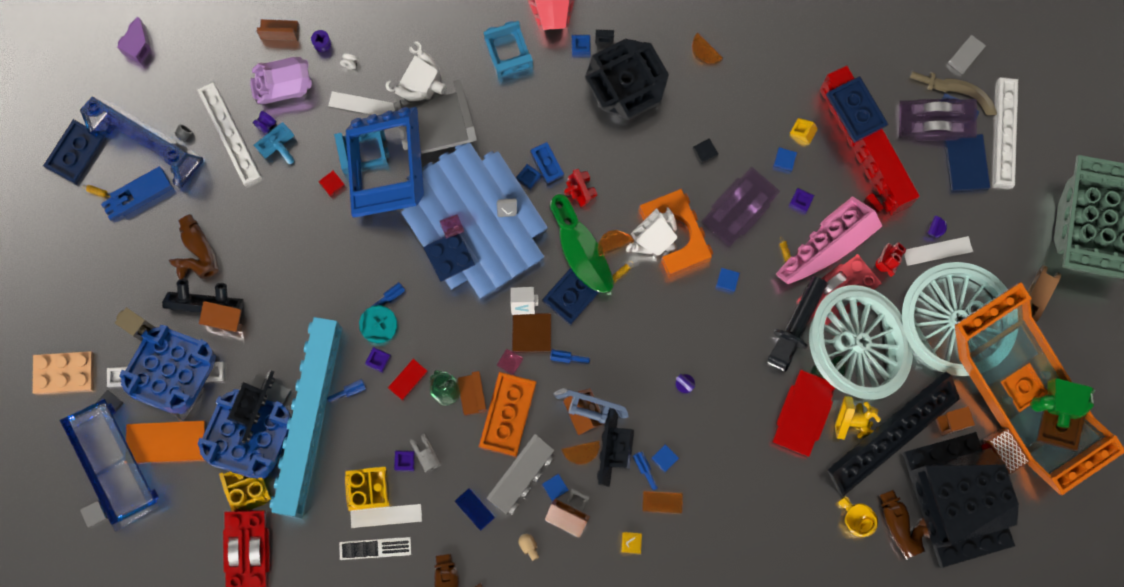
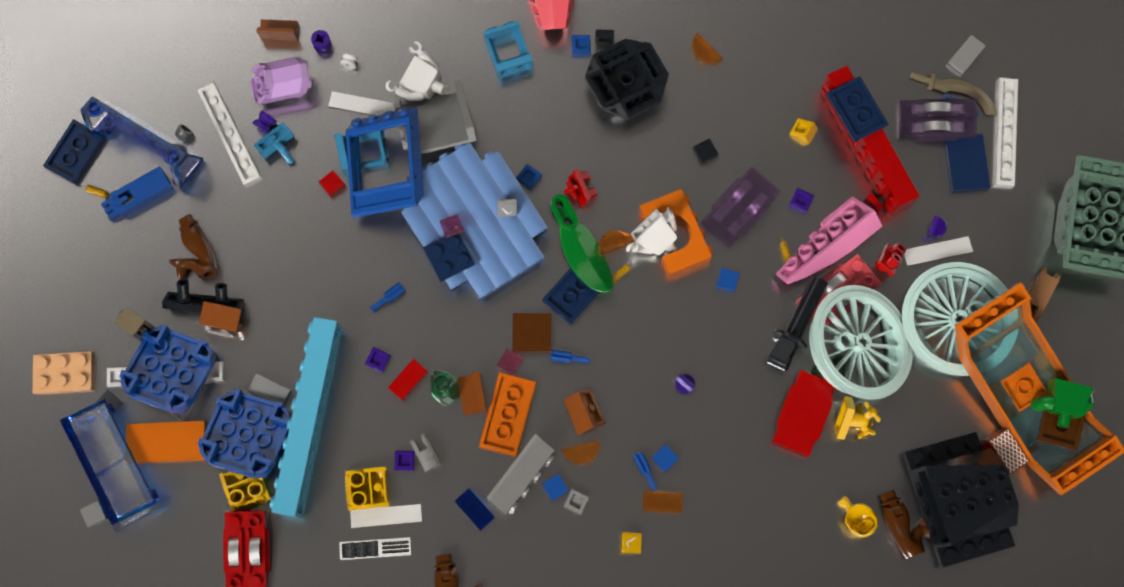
(135, 41): medium lavender slope -> none
(247, 404): black bracket -> none
(349, 390): blue axle -> none
(378, 324): teal tile -> none
(523, 300): white brick -> none
(528, 545): tan cylinder -> none
(547, 162): blue plate -> none
(567, 517): panel -> none
(601, 417): sand blue piece -> none
(616, 448): black bracket -> none
(785, 159): blue tile -> none
(894, 434): black plate -> none
(955, 421): dark orange panel -> none

